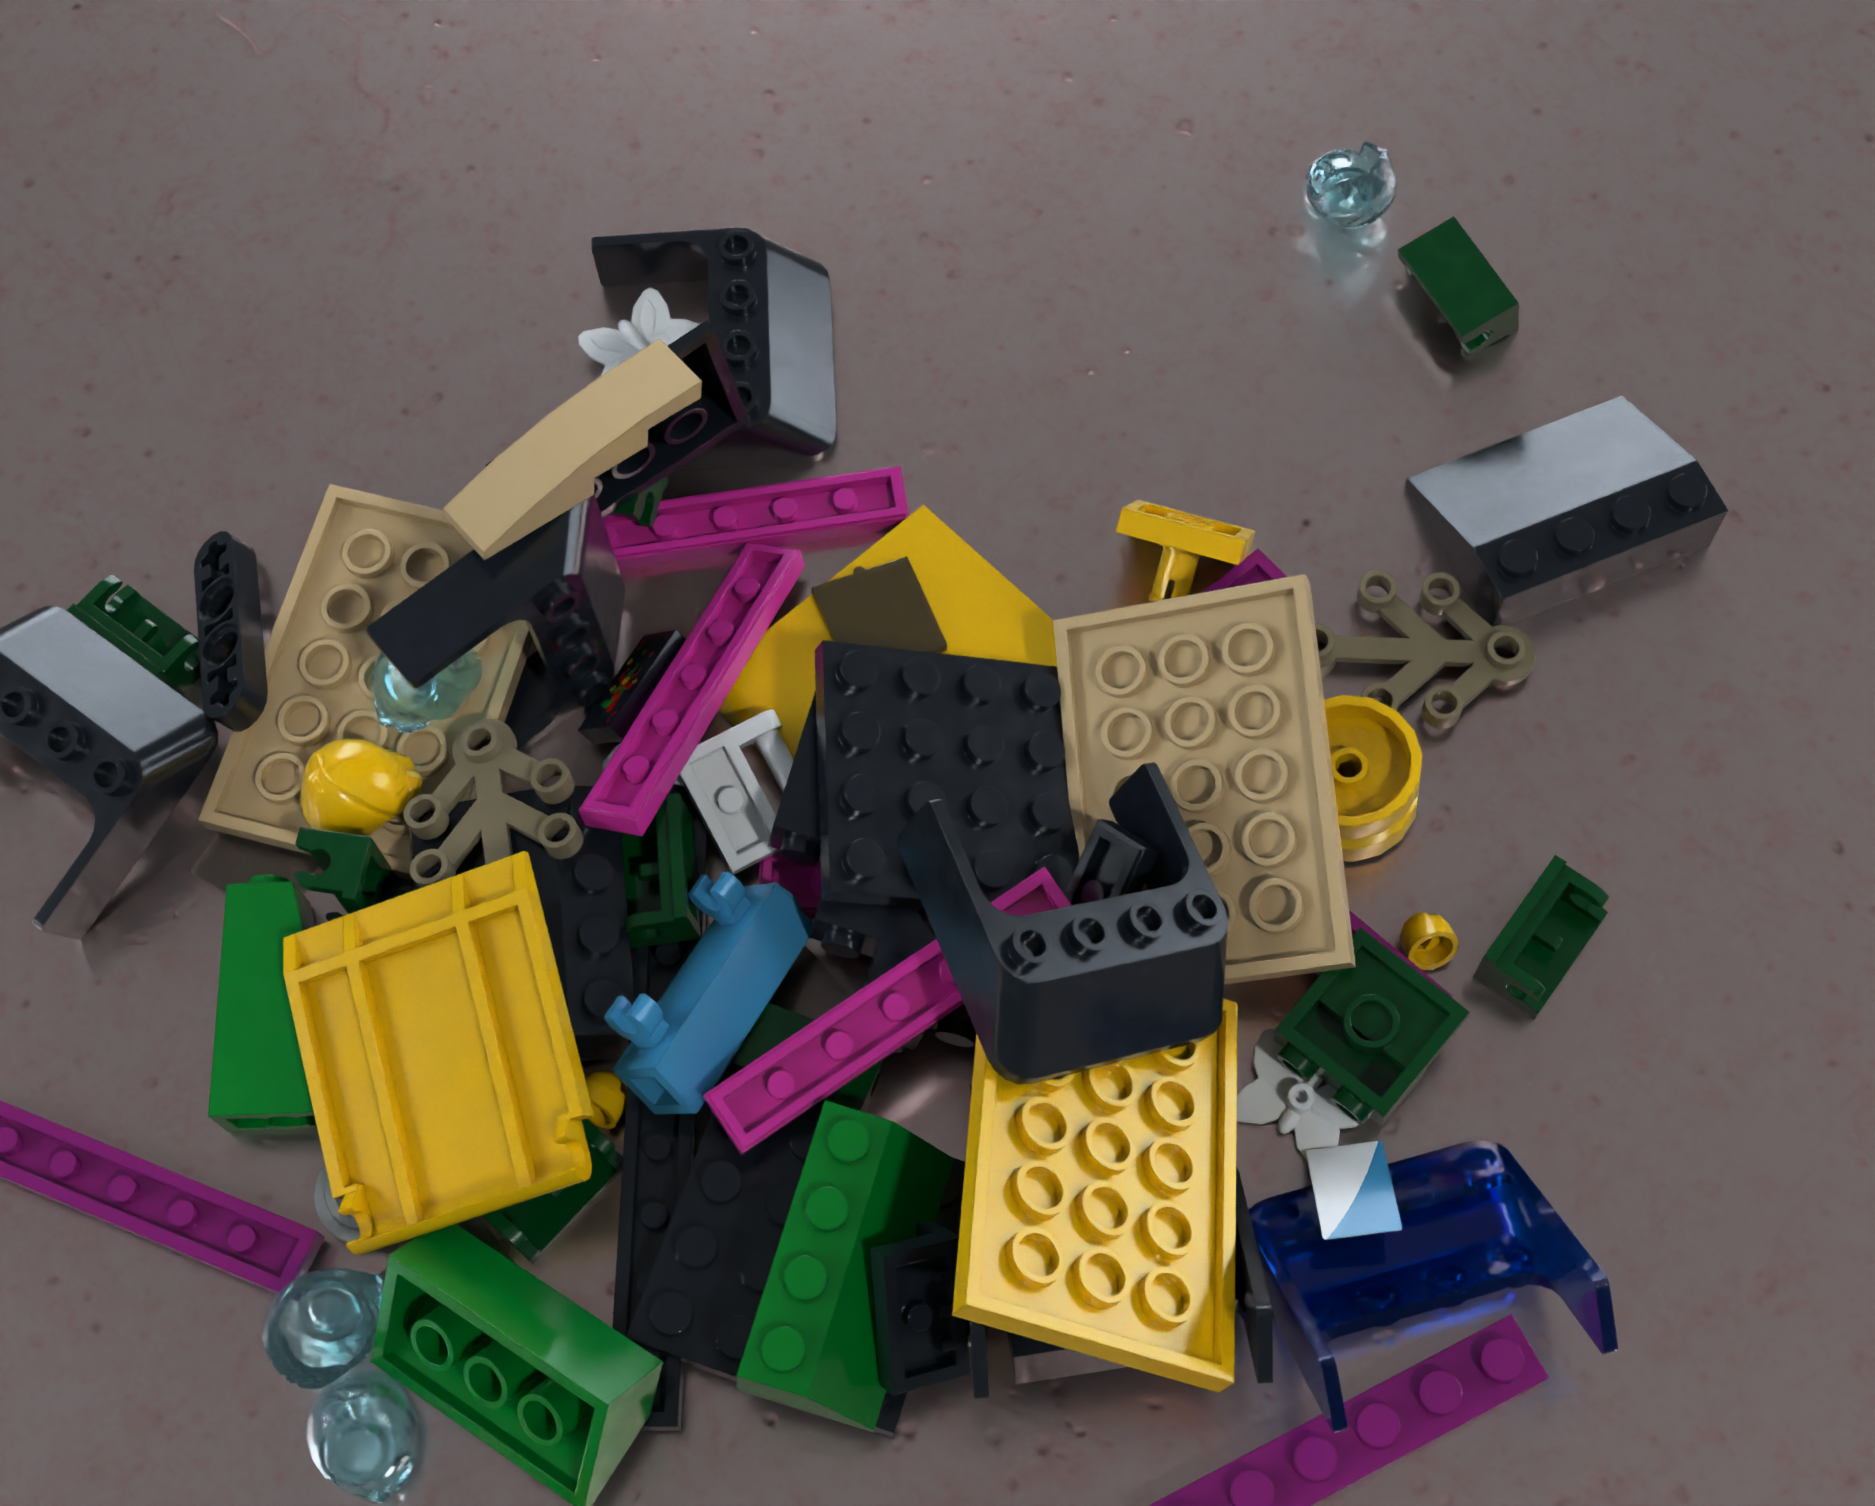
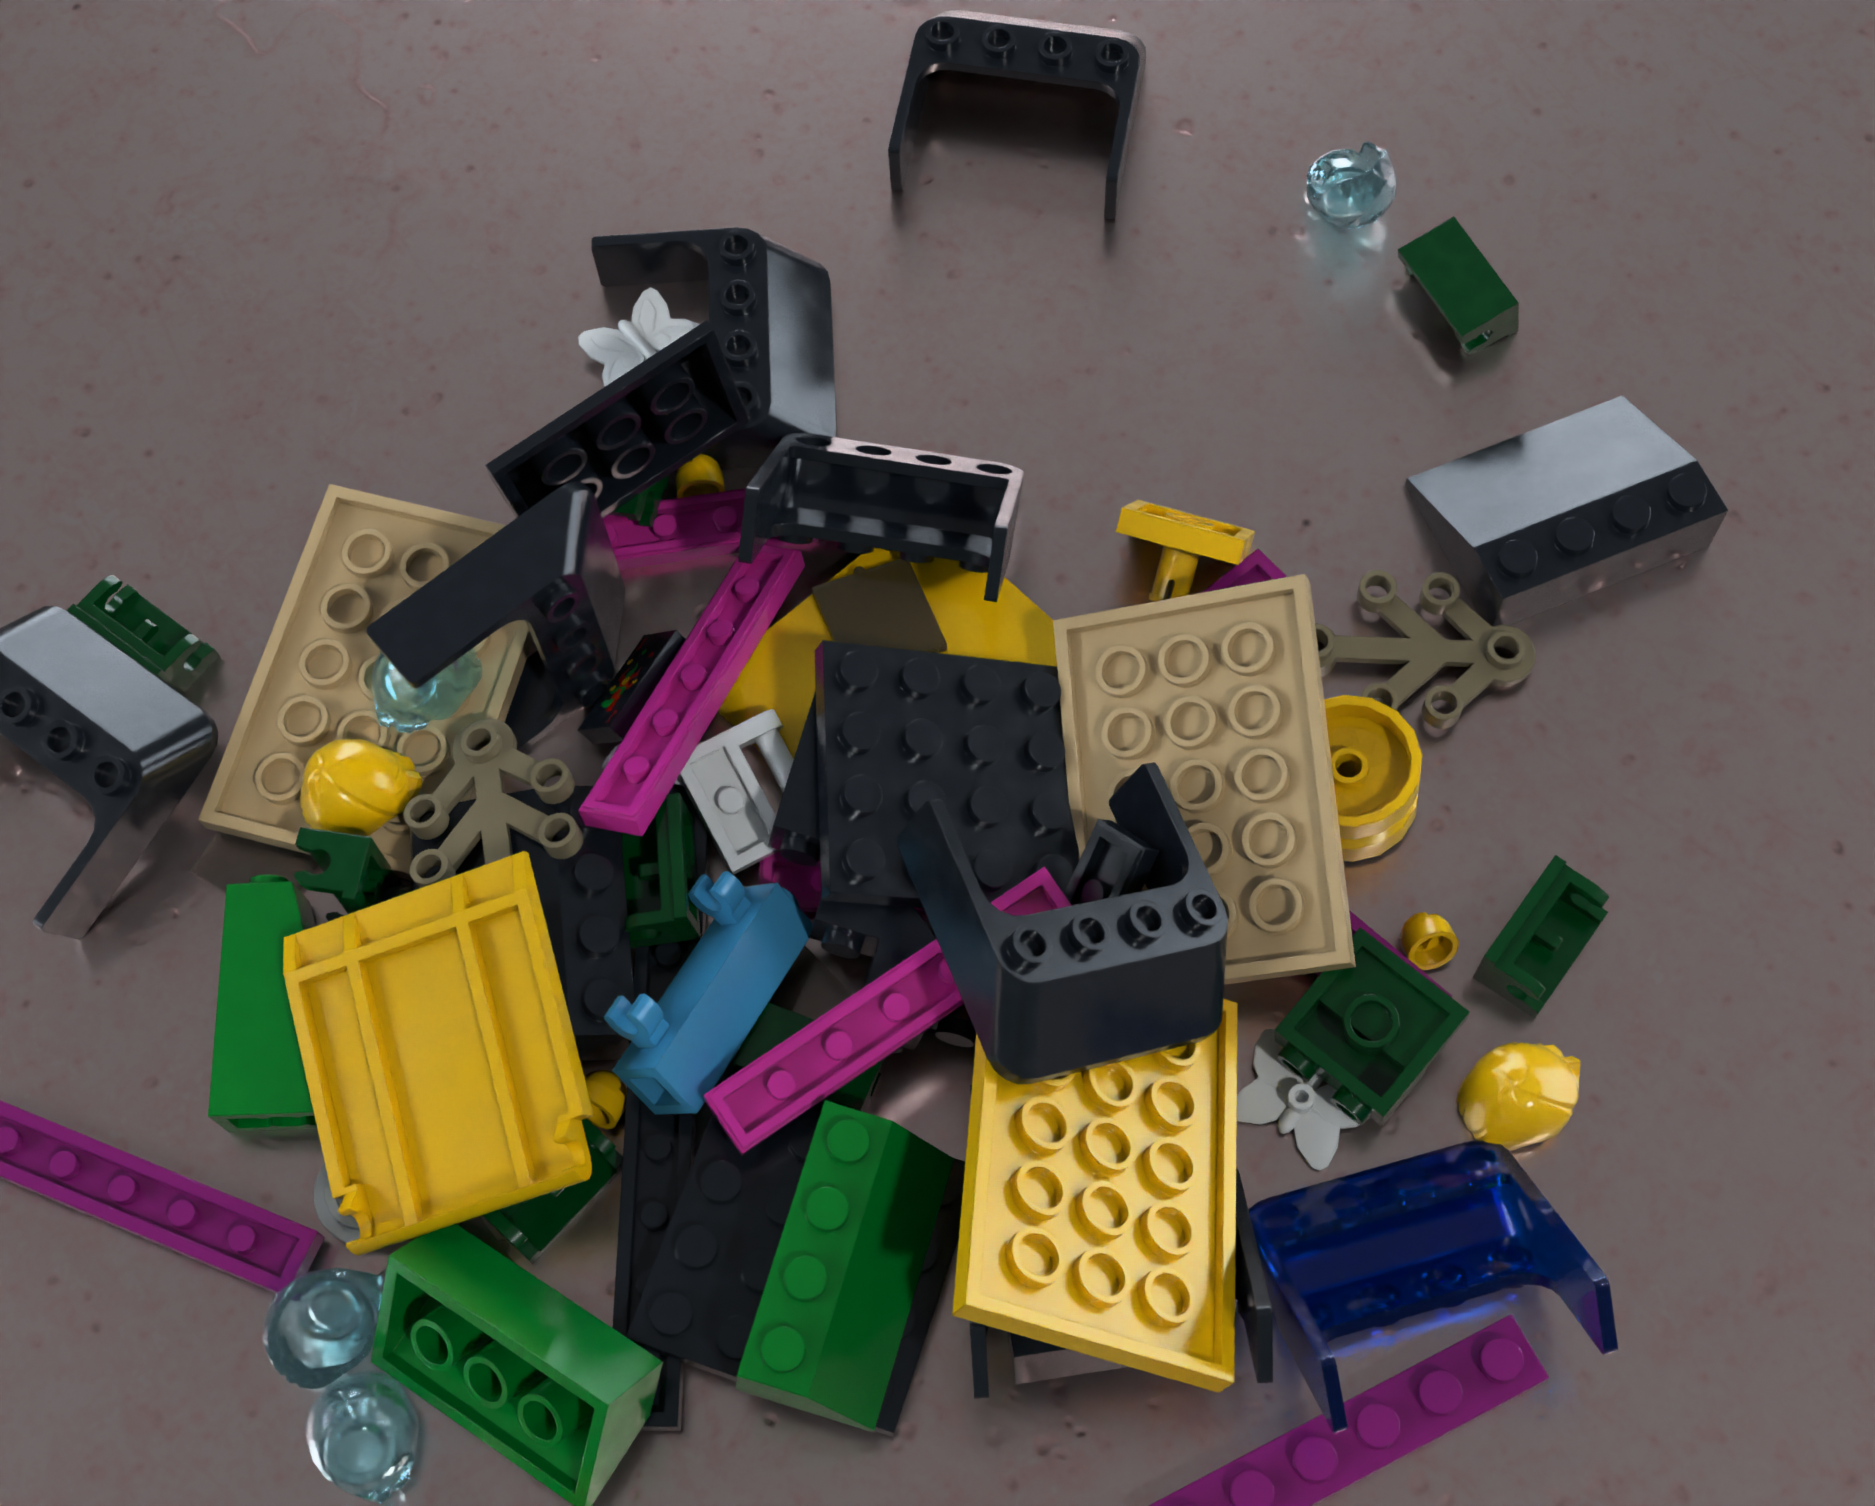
(230, 632): black beam -> none
(564, 452): tan slope -> none
(699, 477): none -> yellow hinge
(885, 500): none -> black windscreen
(914, 1309): black bracket -> none
(1025, 51): none -> black windscreen
(1353, 1190): sticker -> none
(1519, 1094): none -> yellow hair

